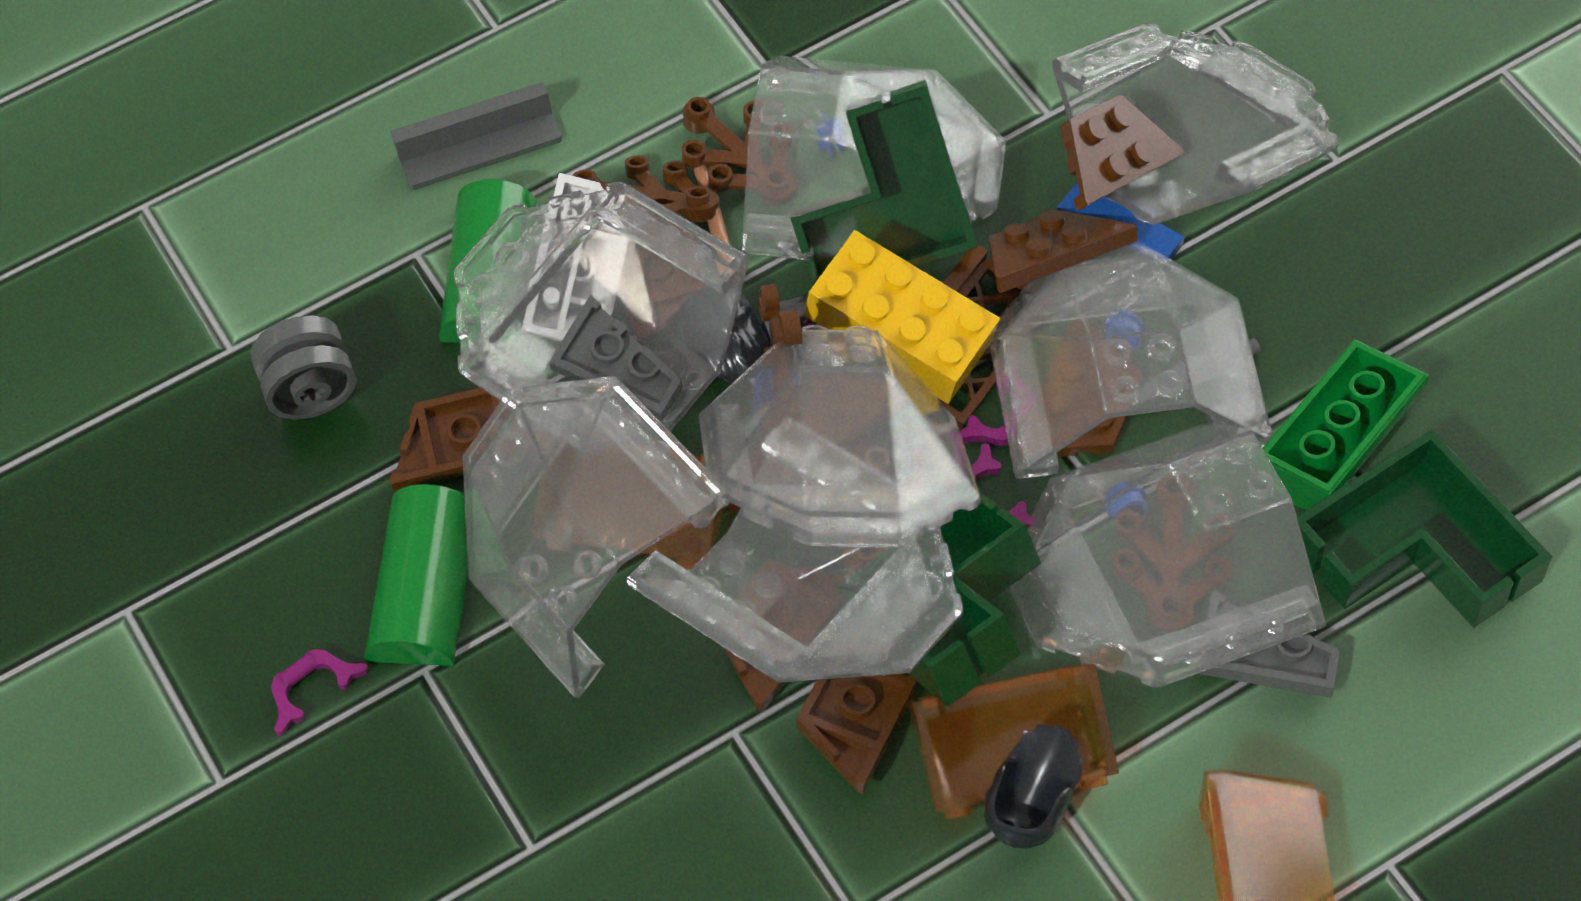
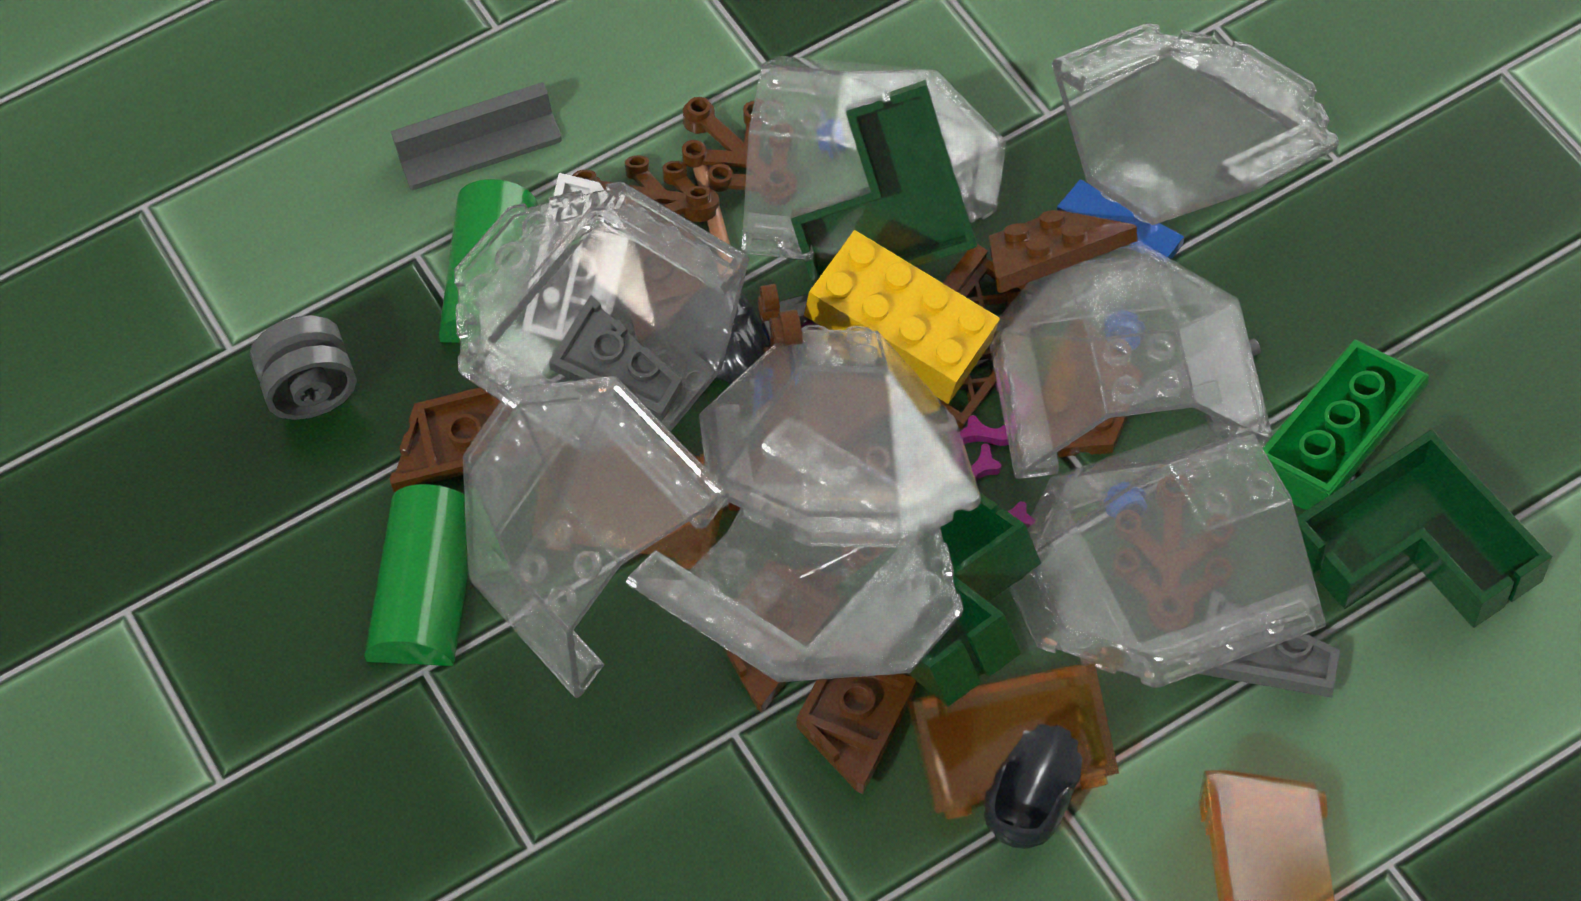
(297, 671): magenta helmet -> none
(1113, 148): wing -> none

